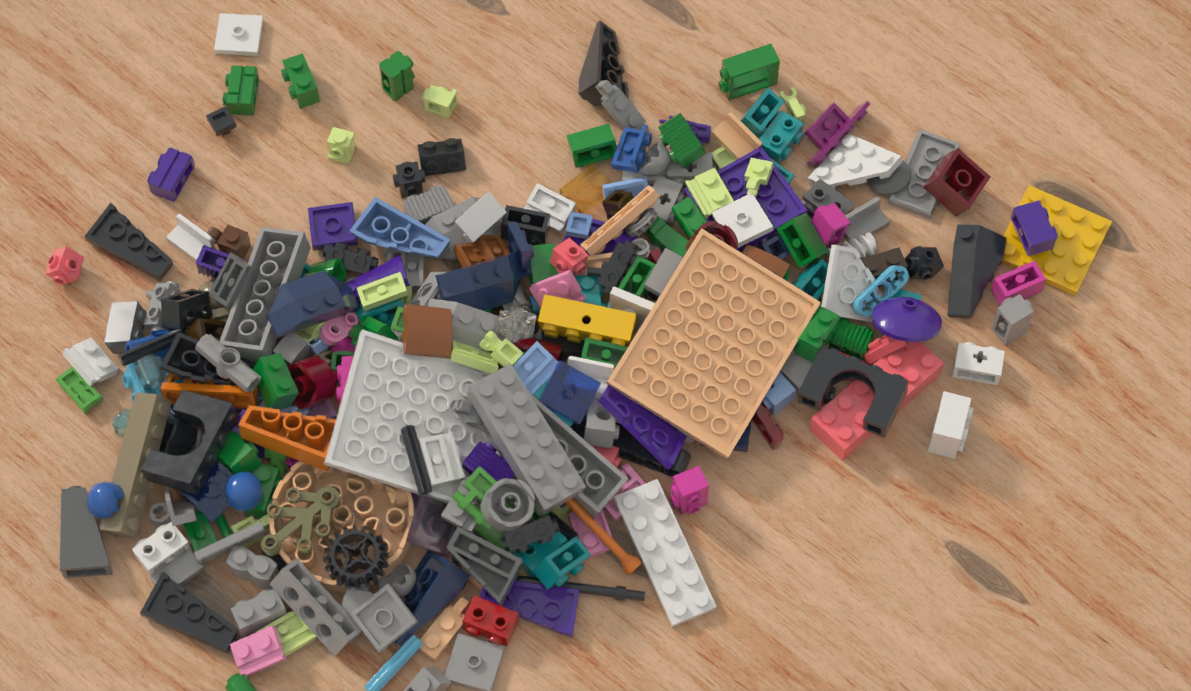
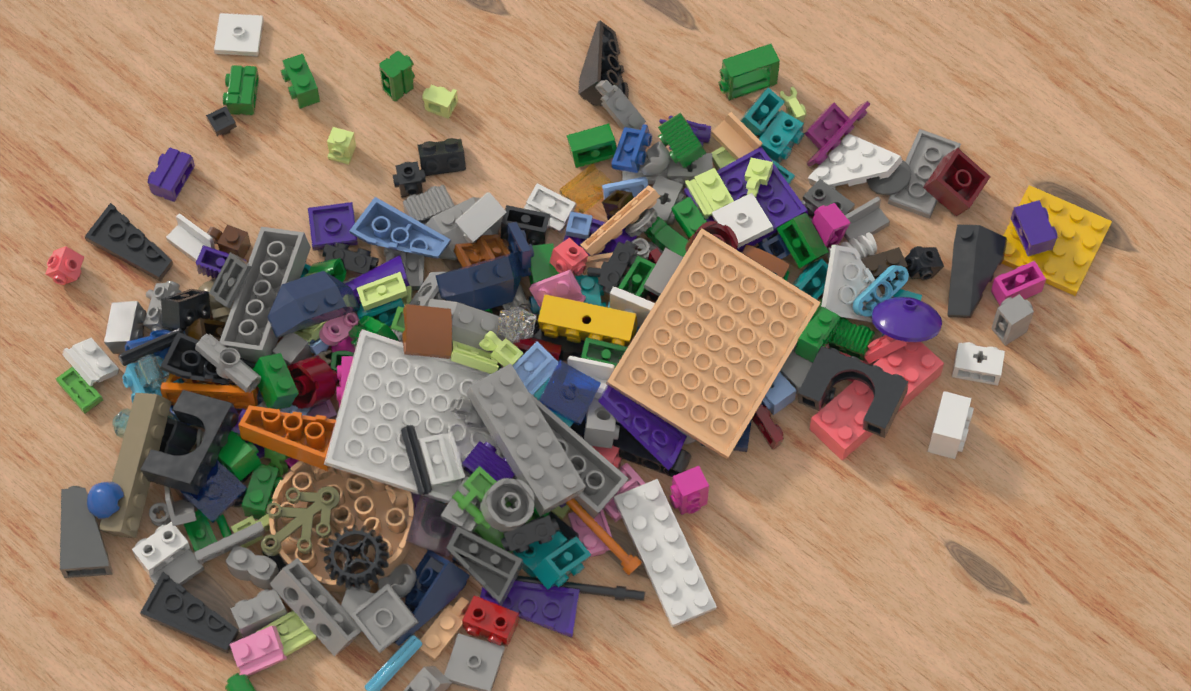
(244, 491): blue hair -> none

